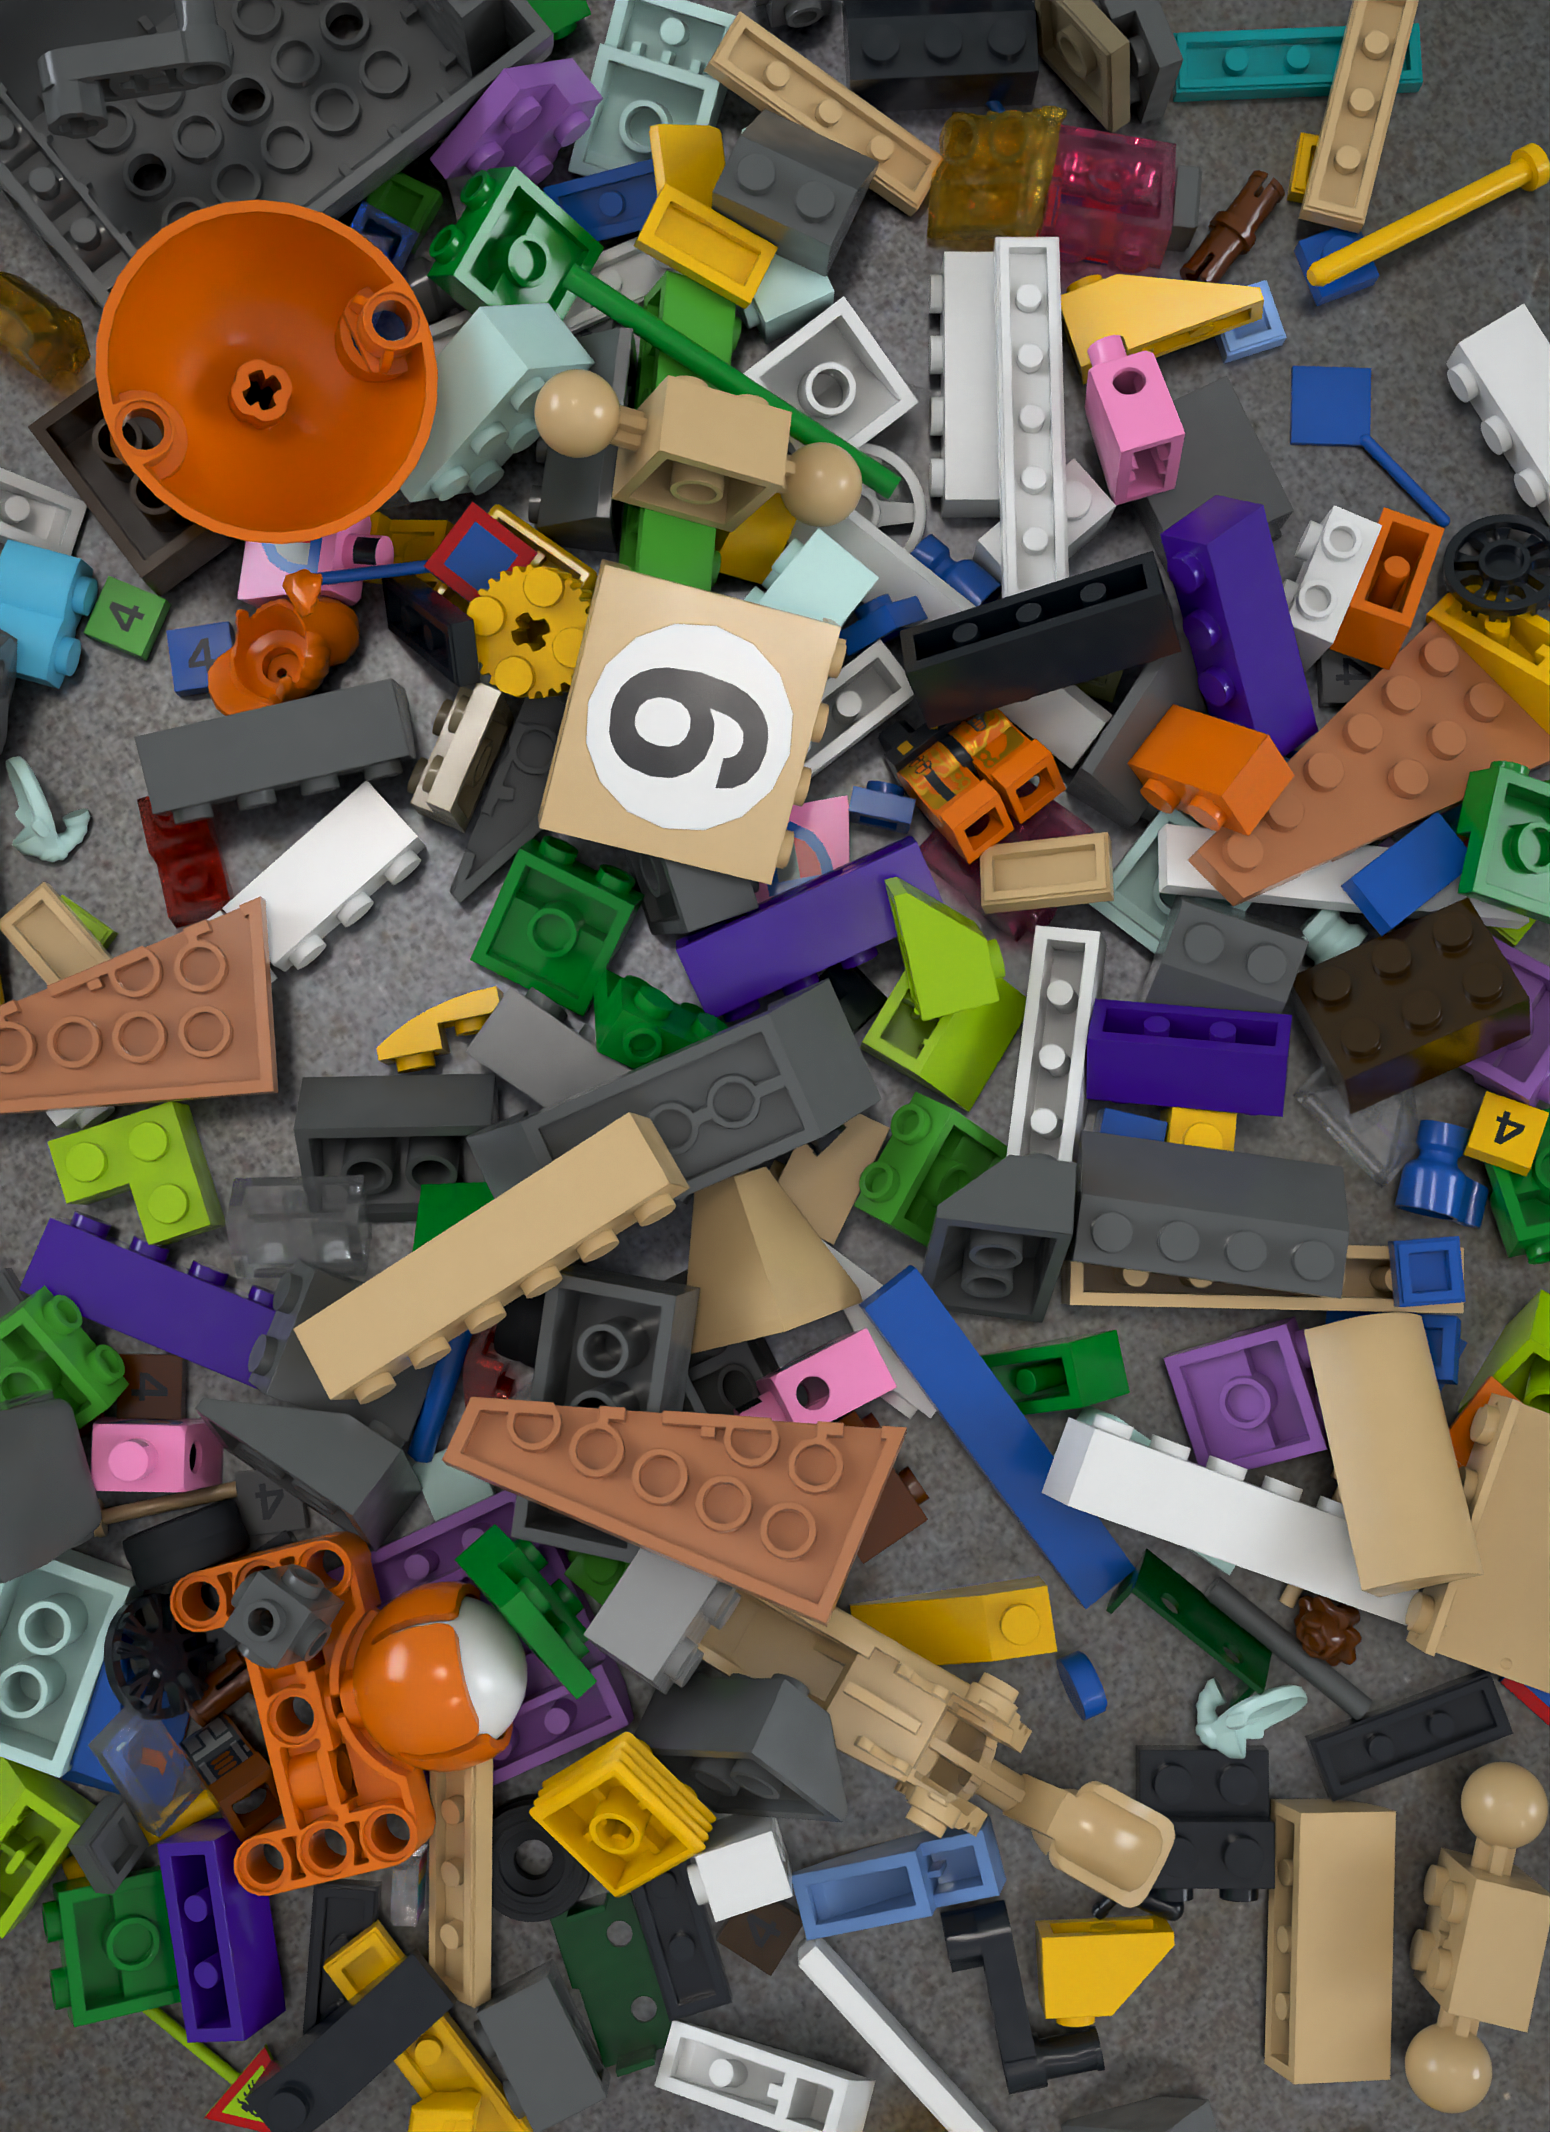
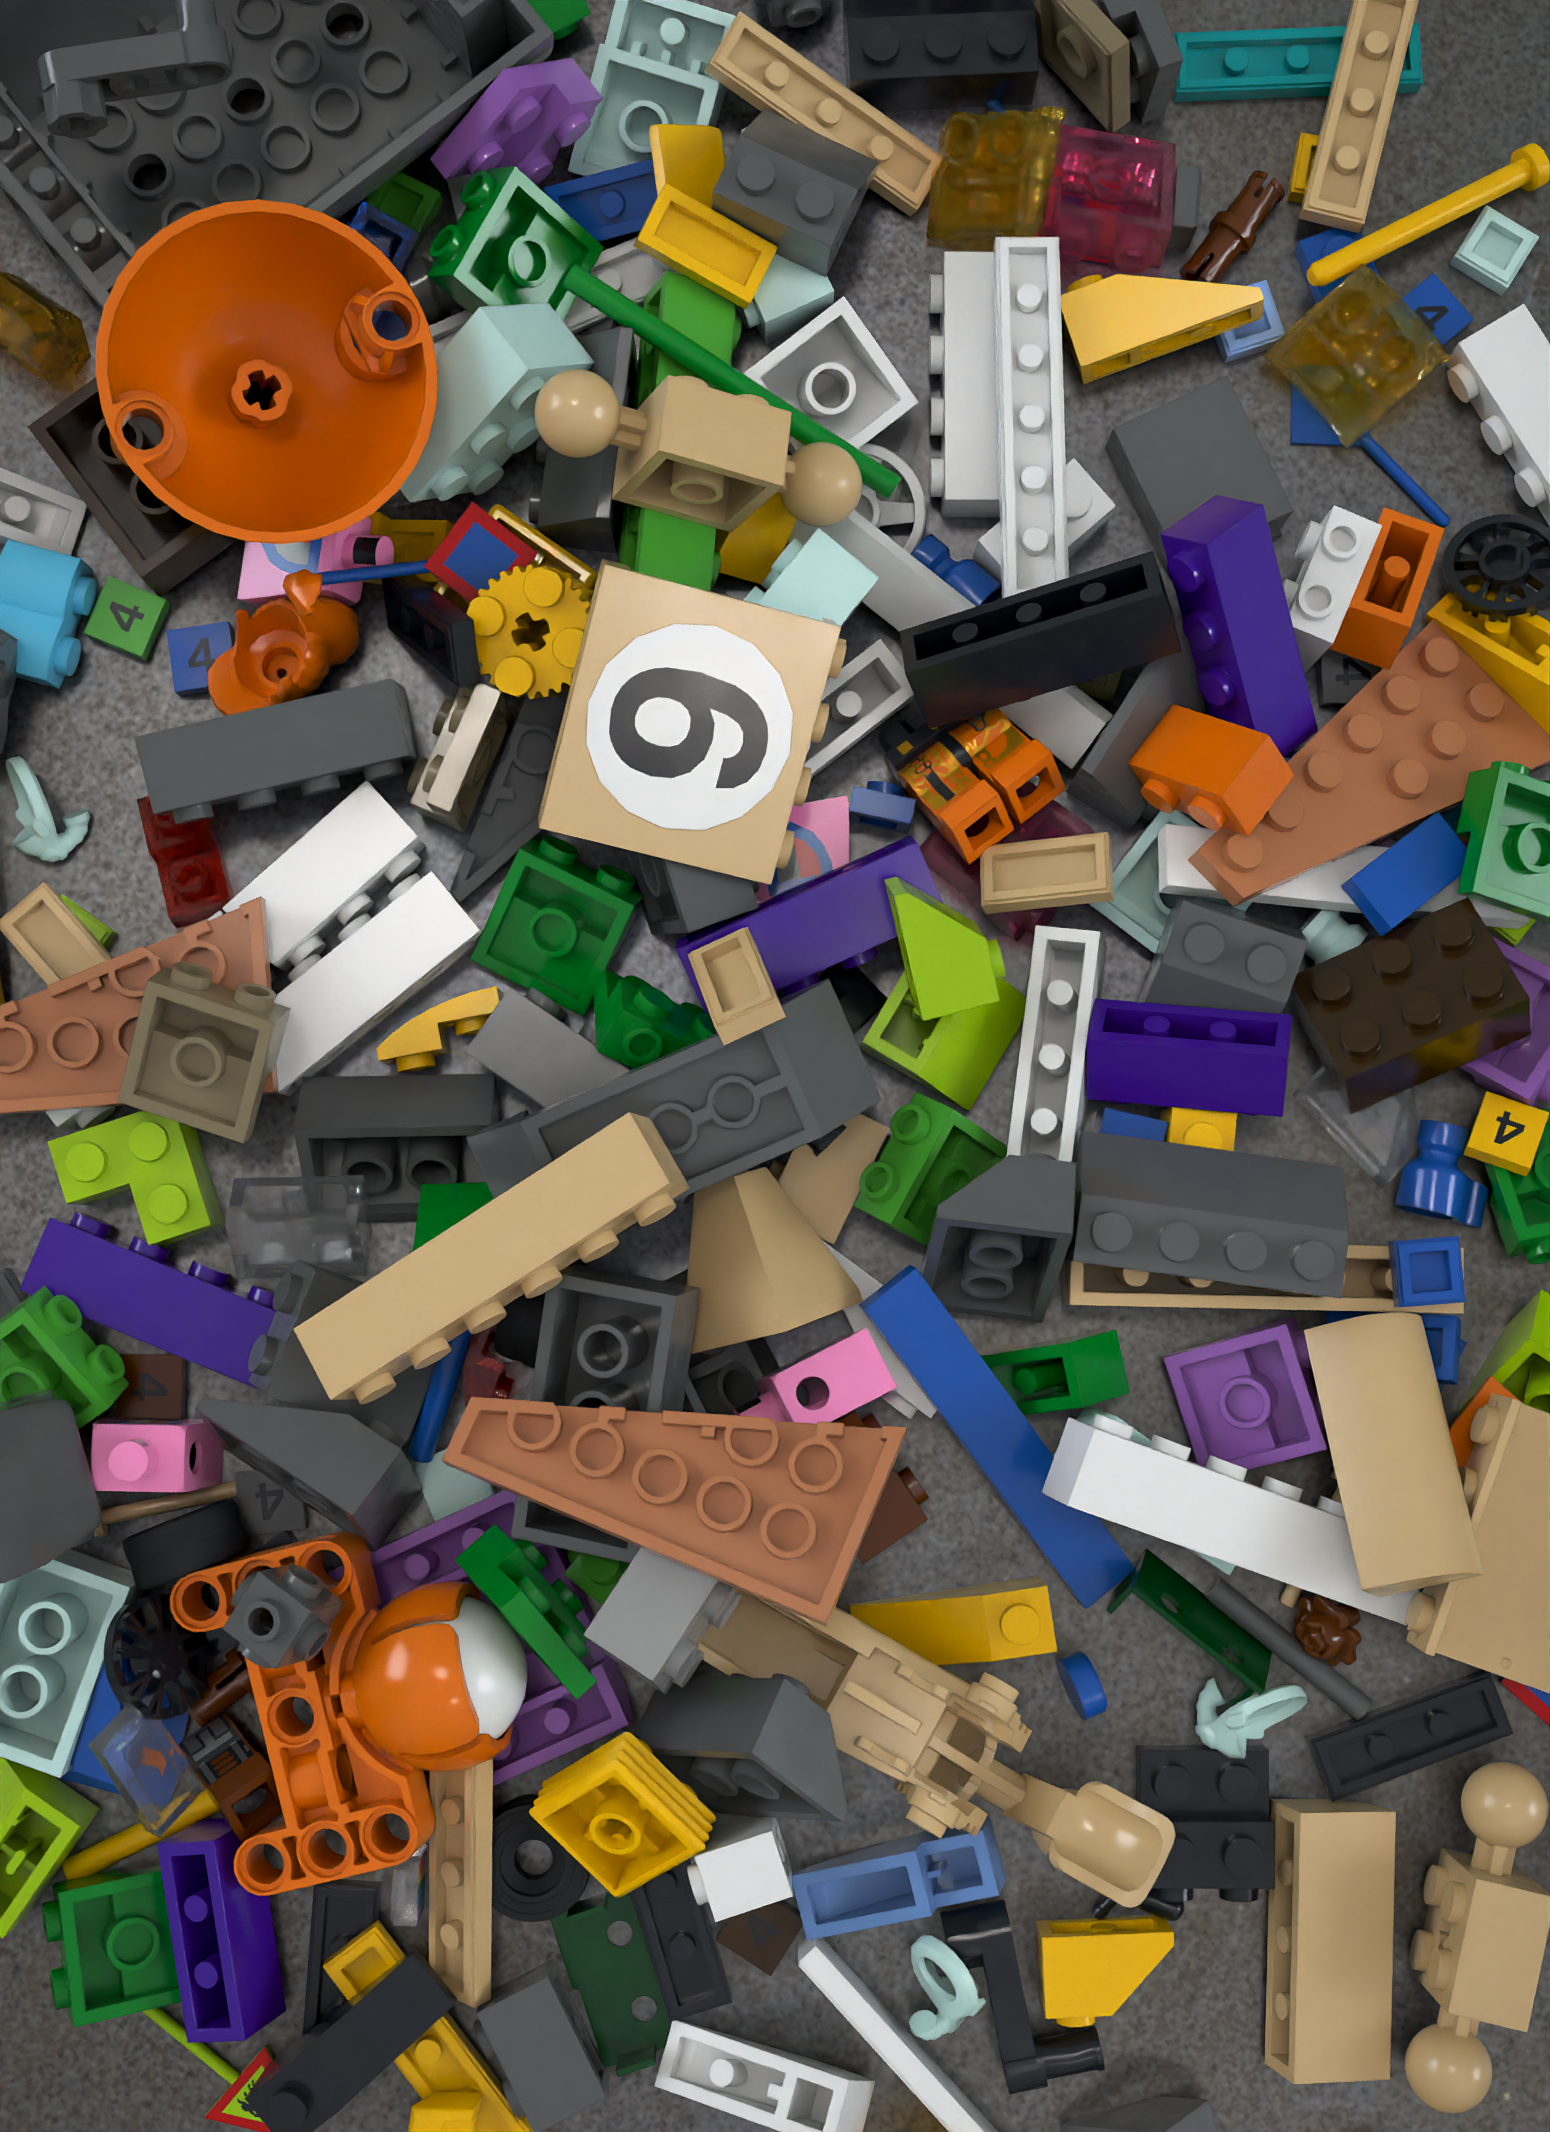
(108, 1844): dark grey tile -> none
(203, 1050): none -> dark tan plate
(369, 975): none -> white brick
(736, 985): none -> tan tile
(882, 621): blue plate -> none
(952, 1995): none -> light aqua piece
(1132, 421): bright pink torso -> none
(1357, 354): none -> clear yellow slope
(1438, 309): none -> blue tile
(1494, 250): none -> light aqua tile

